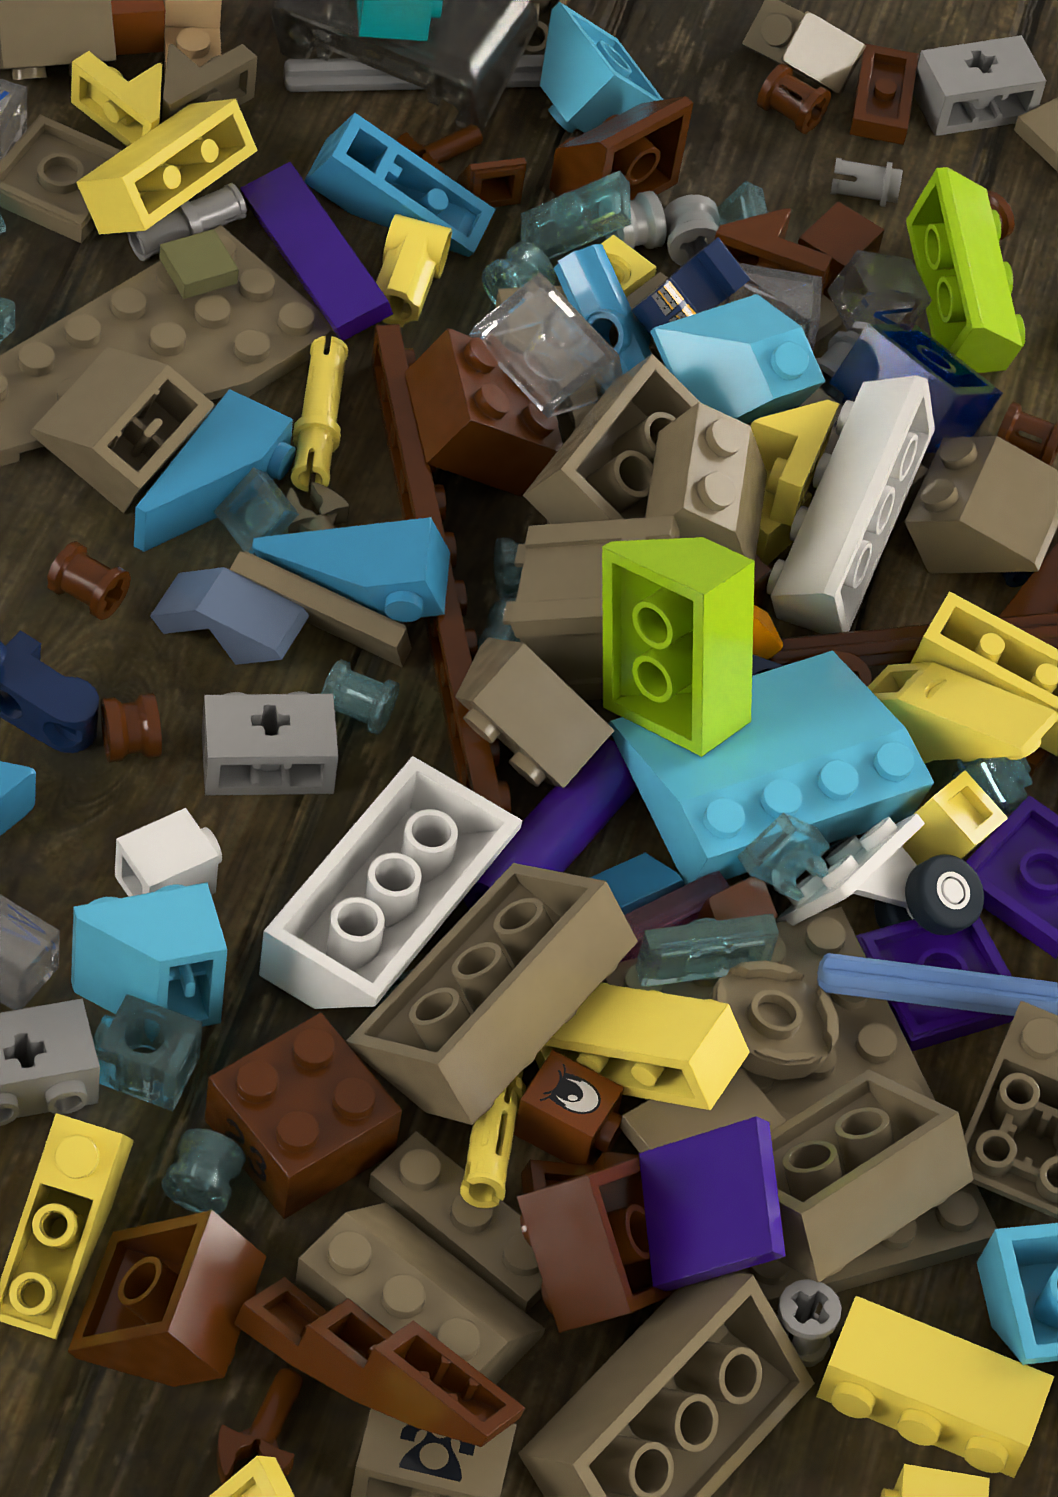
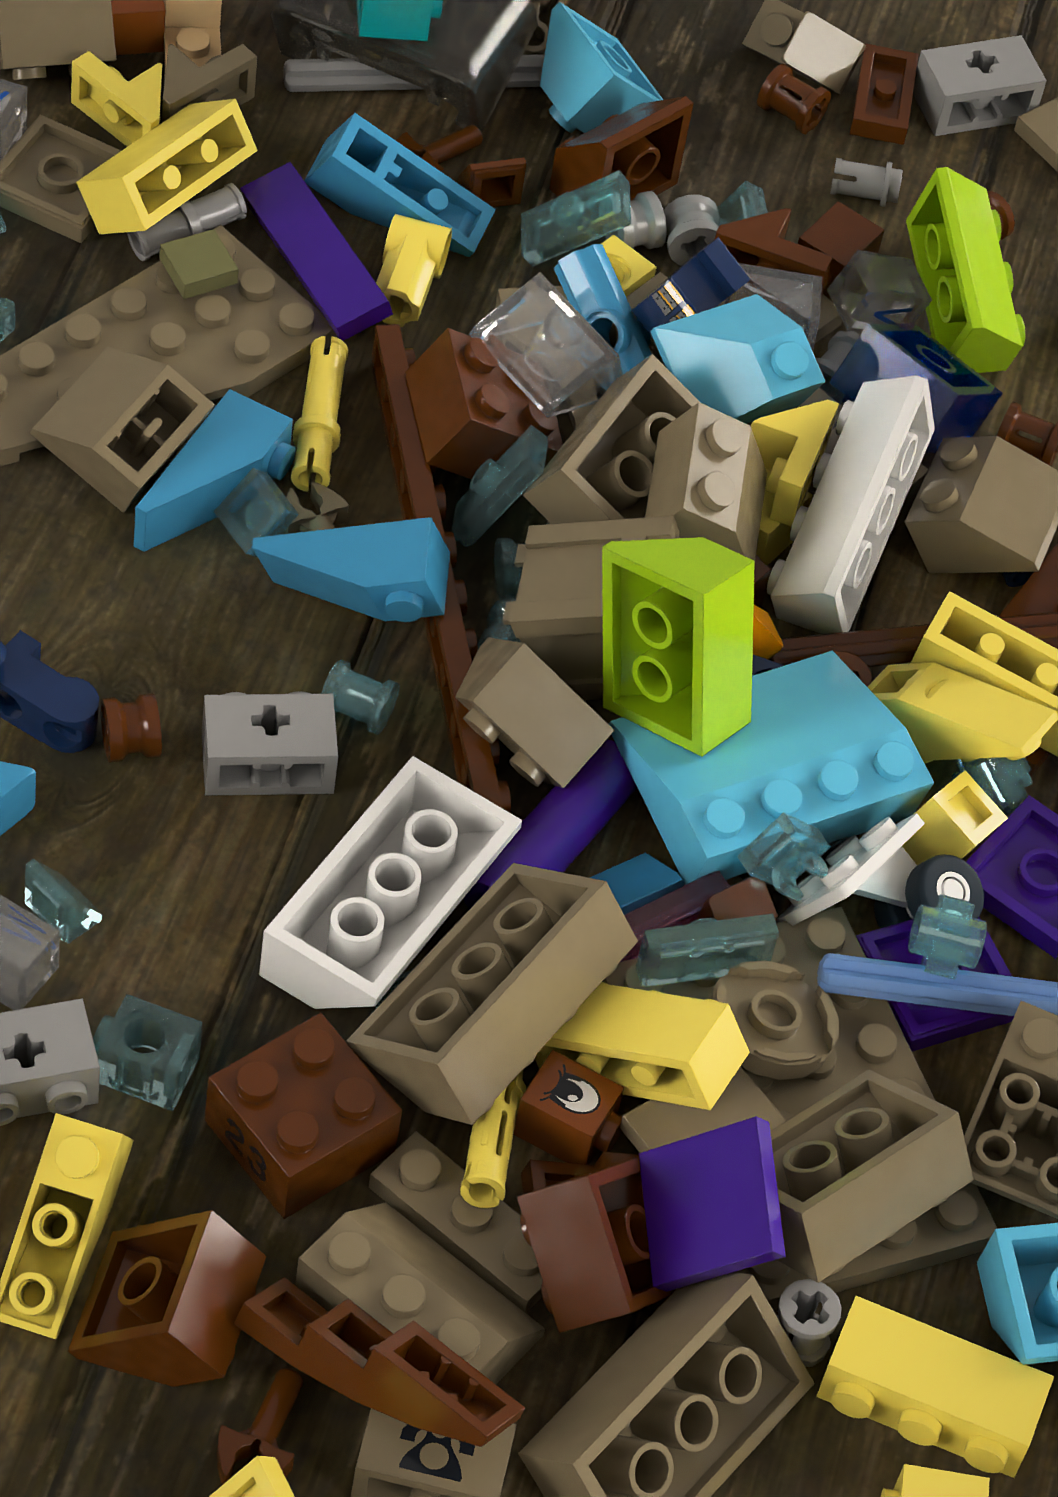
(58, 901): none -> clear light blue slope
(88, 580): reddish brown bush -> none
(153, 948): medium azure slope -> none
(167, 854): white brick -> none
(203, 1171): clear light blue wheel -> none
(241, 614): sand blue slope -> none
(330, 610): dark tan tile -> none
(499, 486): none -> clear light blue plate
(520, 266): clear light blue wheel -> none
(947, 936): none -> clear light blue gear

